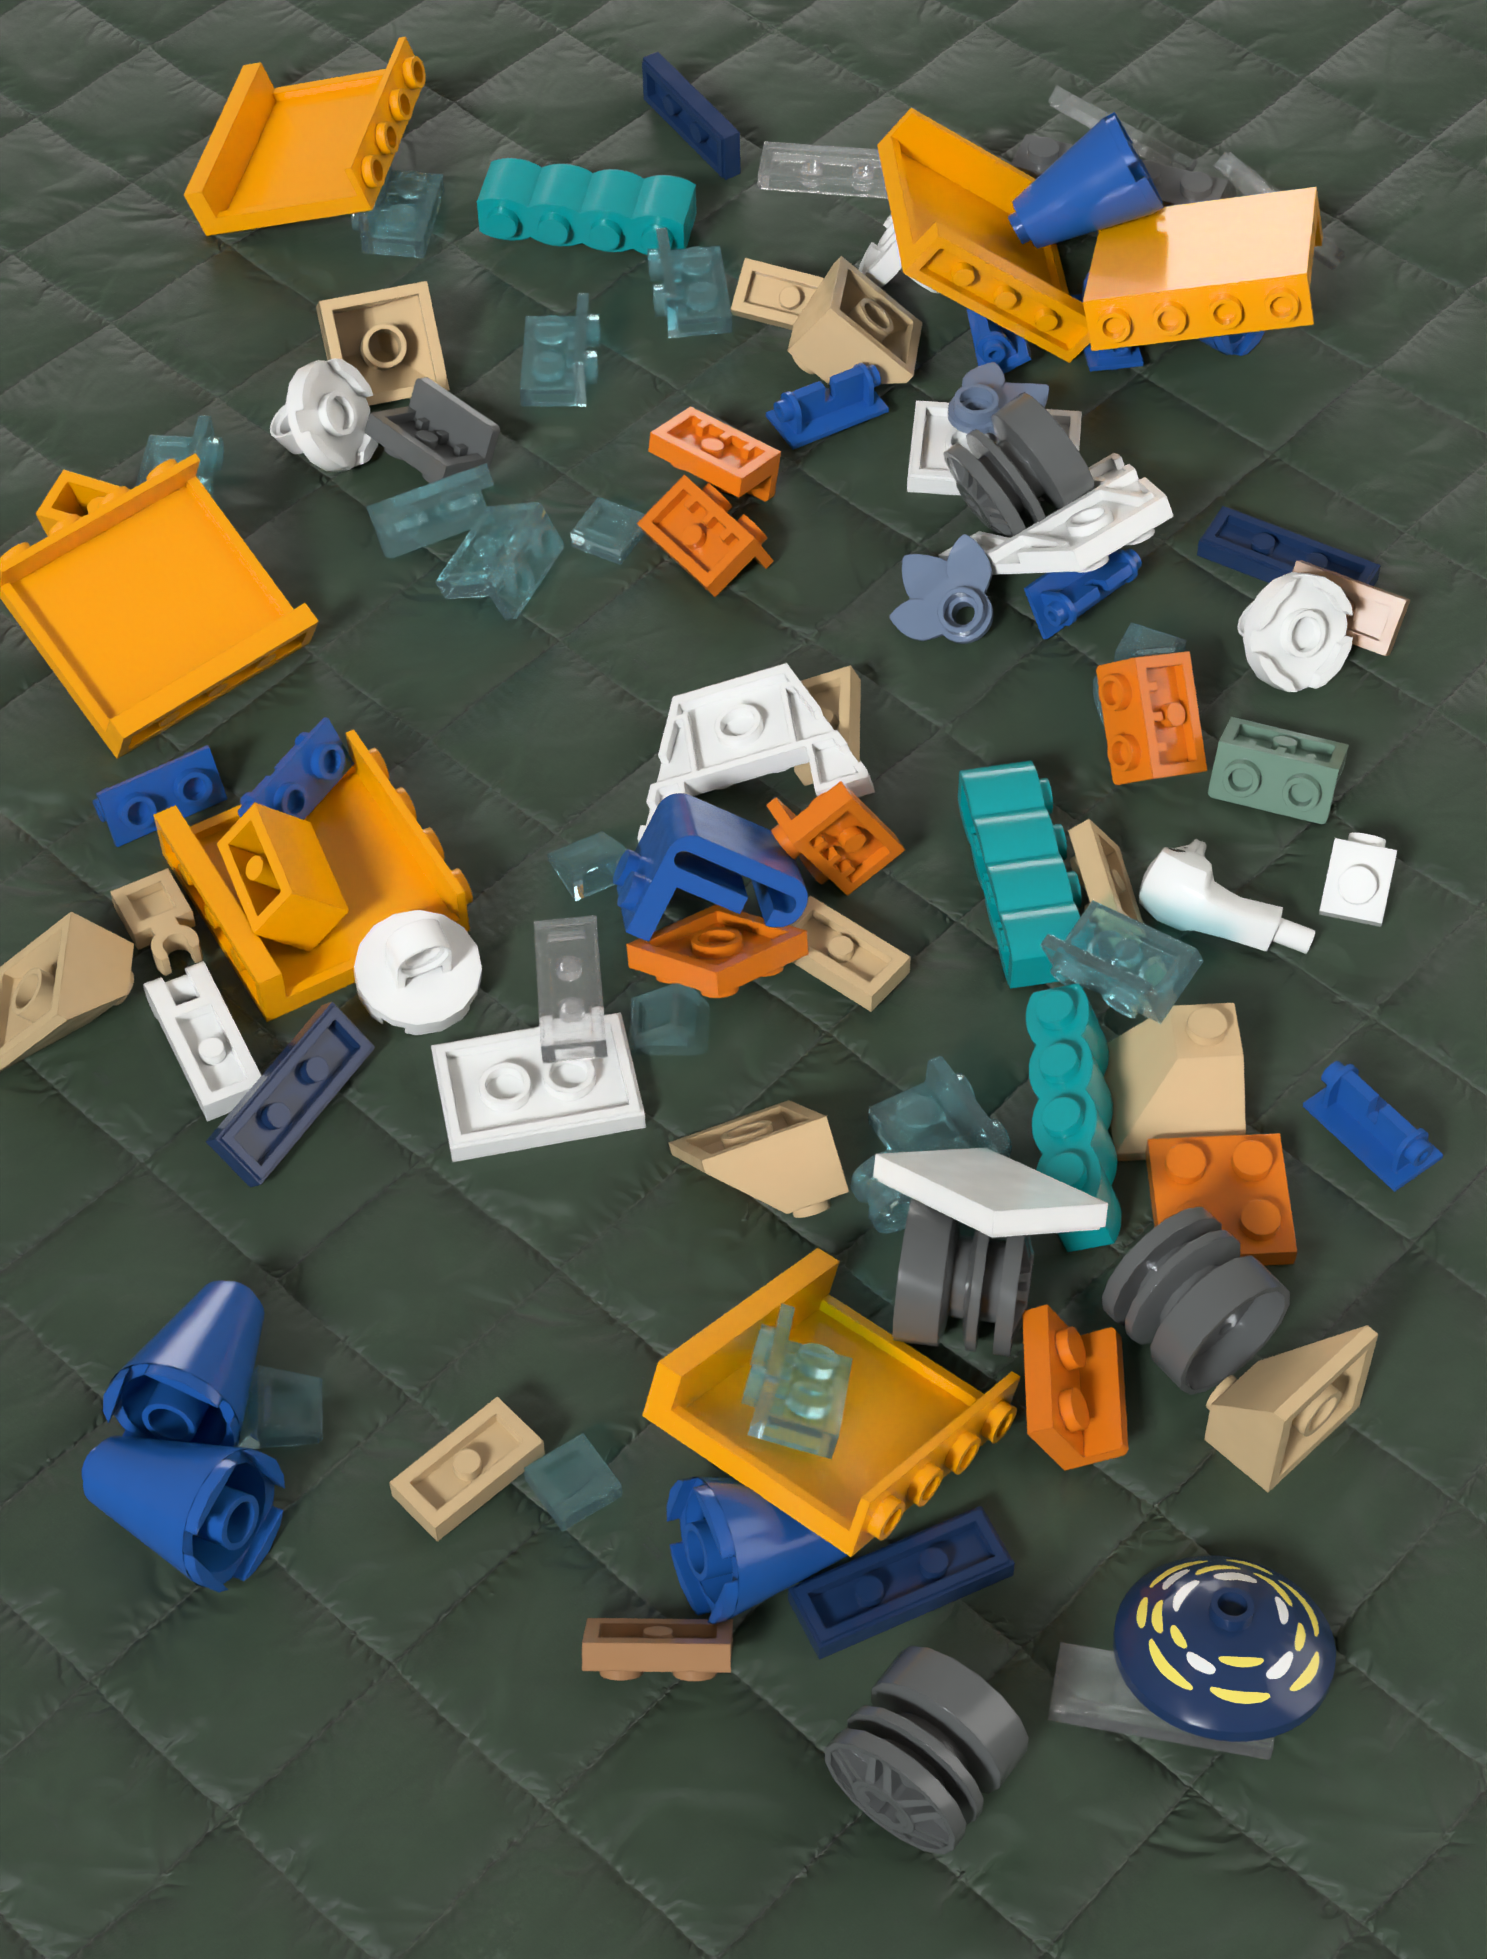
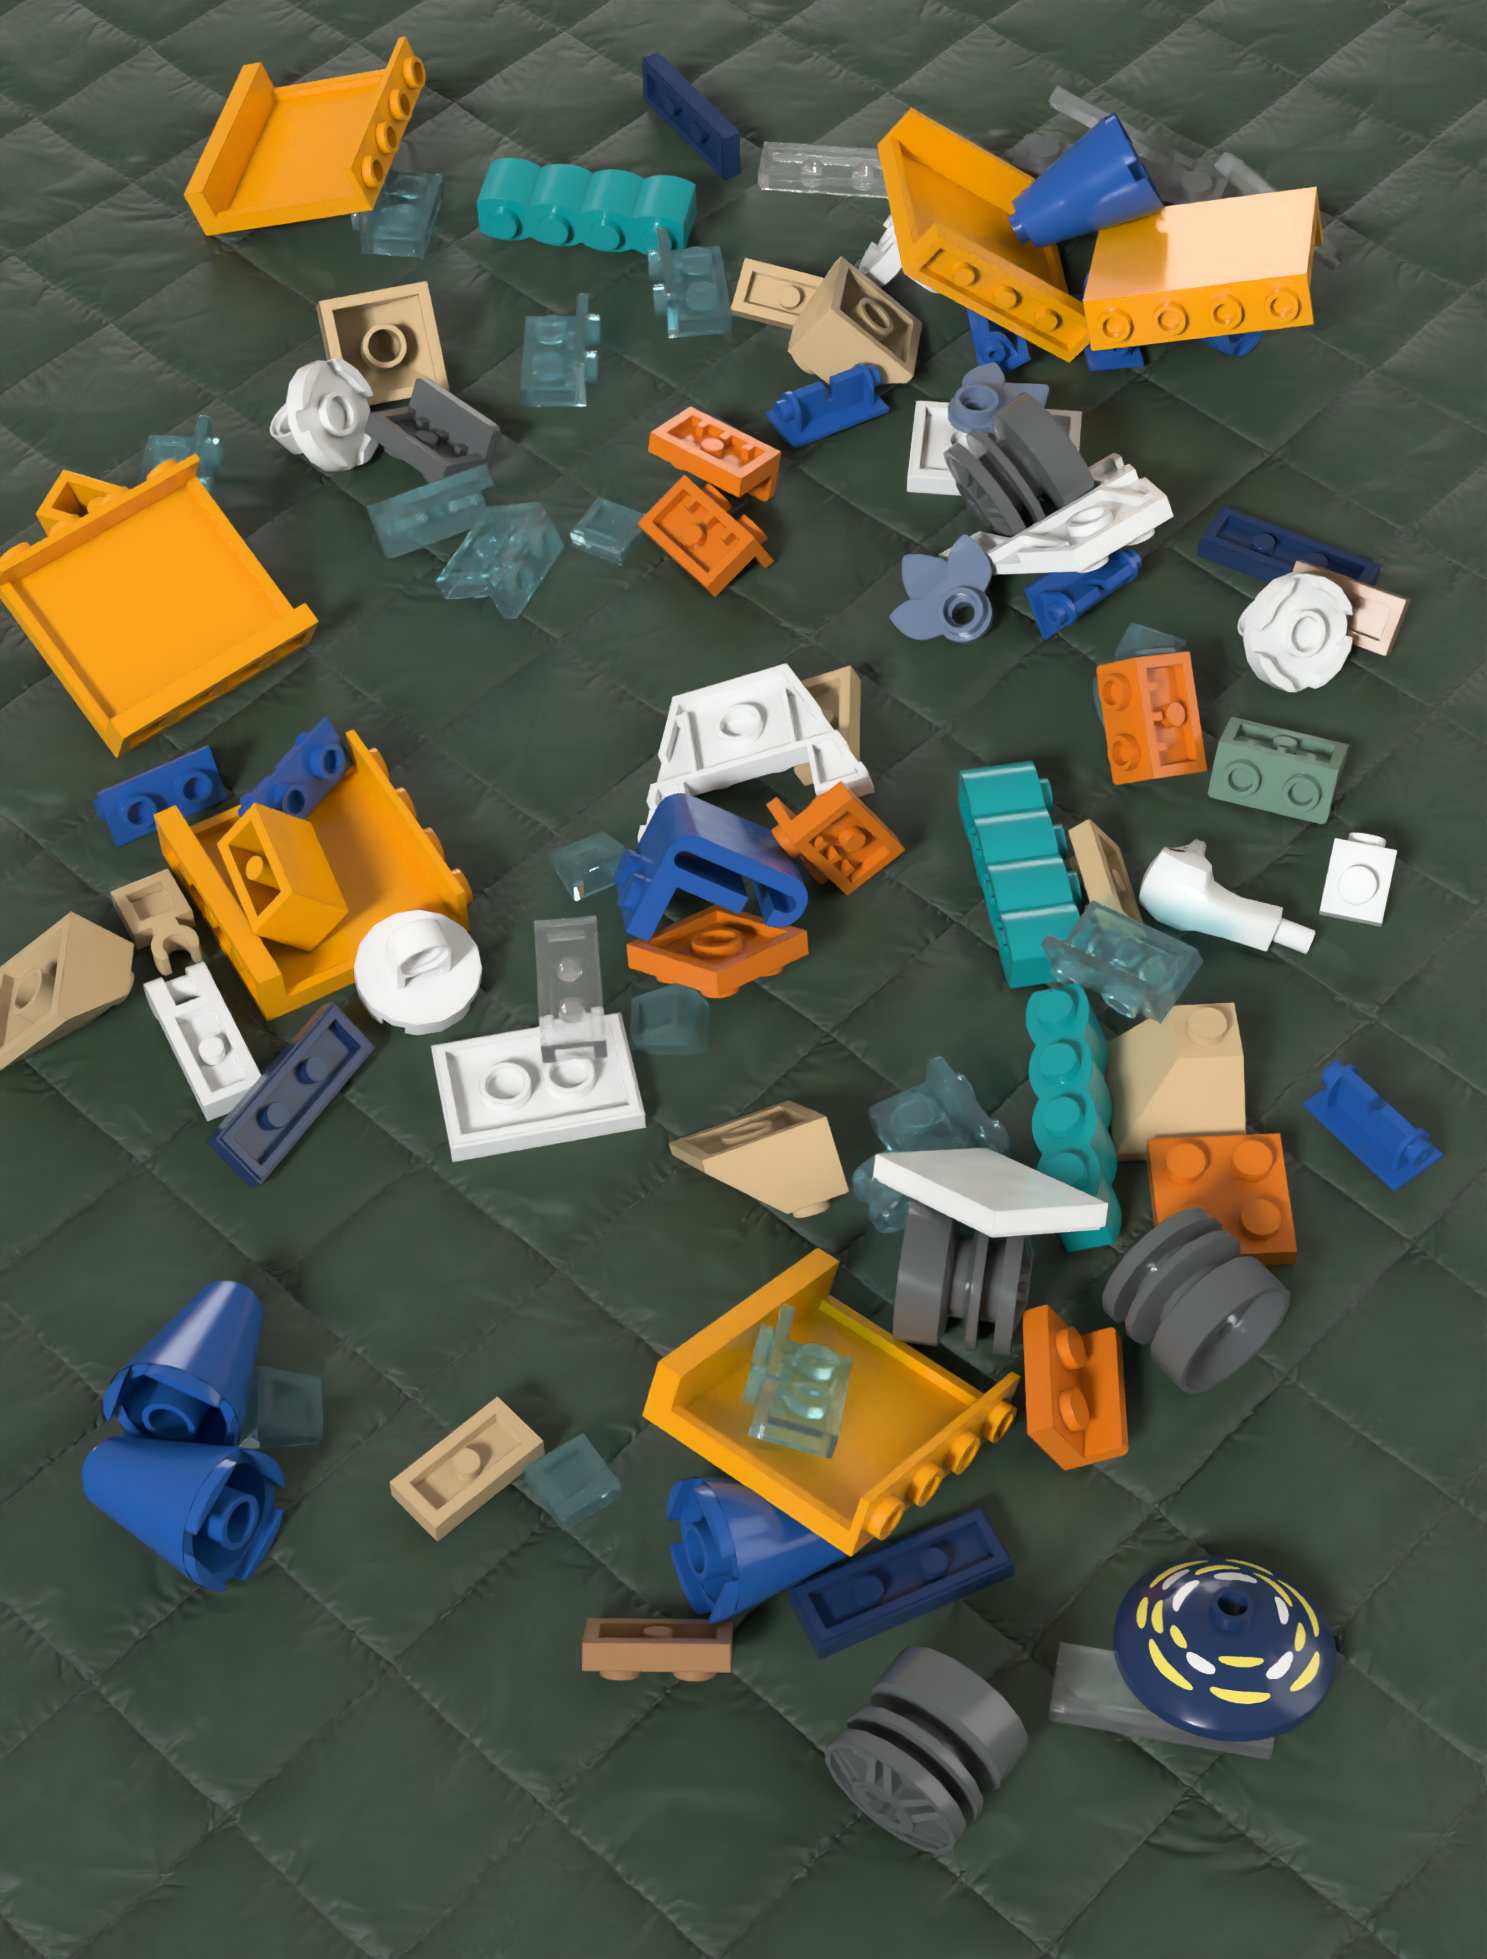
(849, 956): tan plate -> none
(1289, 1404): tan slope -> none

